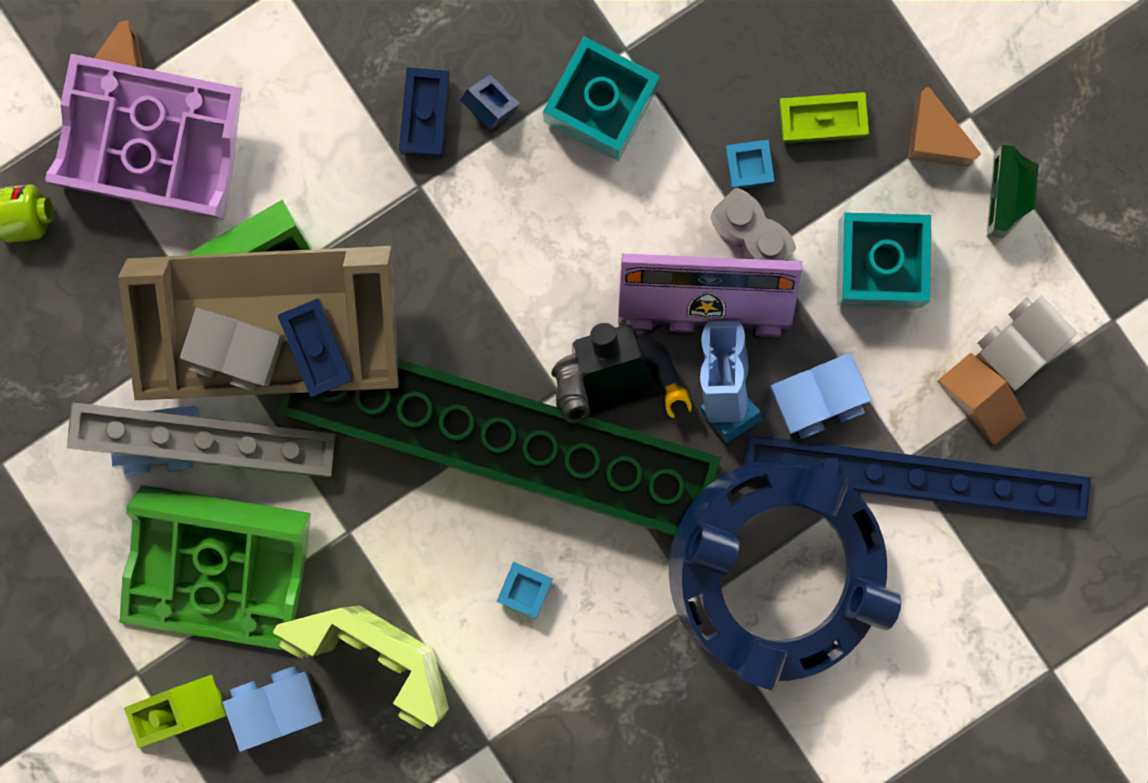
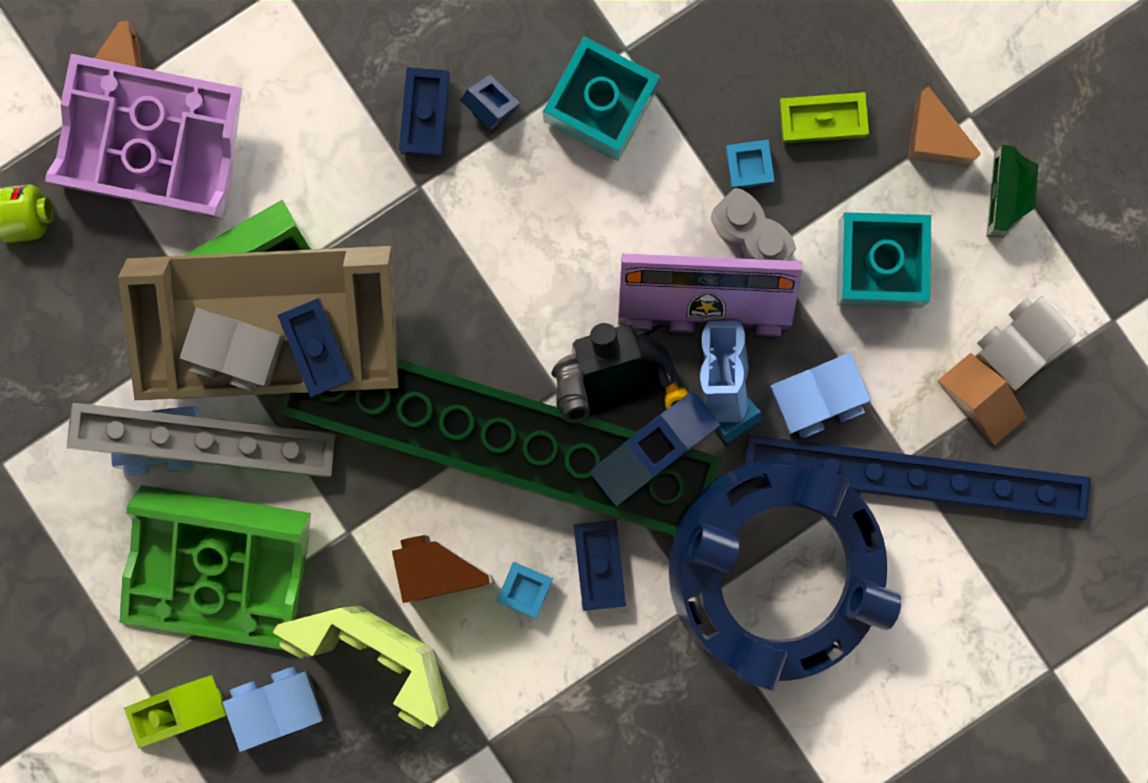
(434, 570): none -> reddish brown slope
(599, 565): none -> dark blue plate
(654, 448): none -> dark blue slope

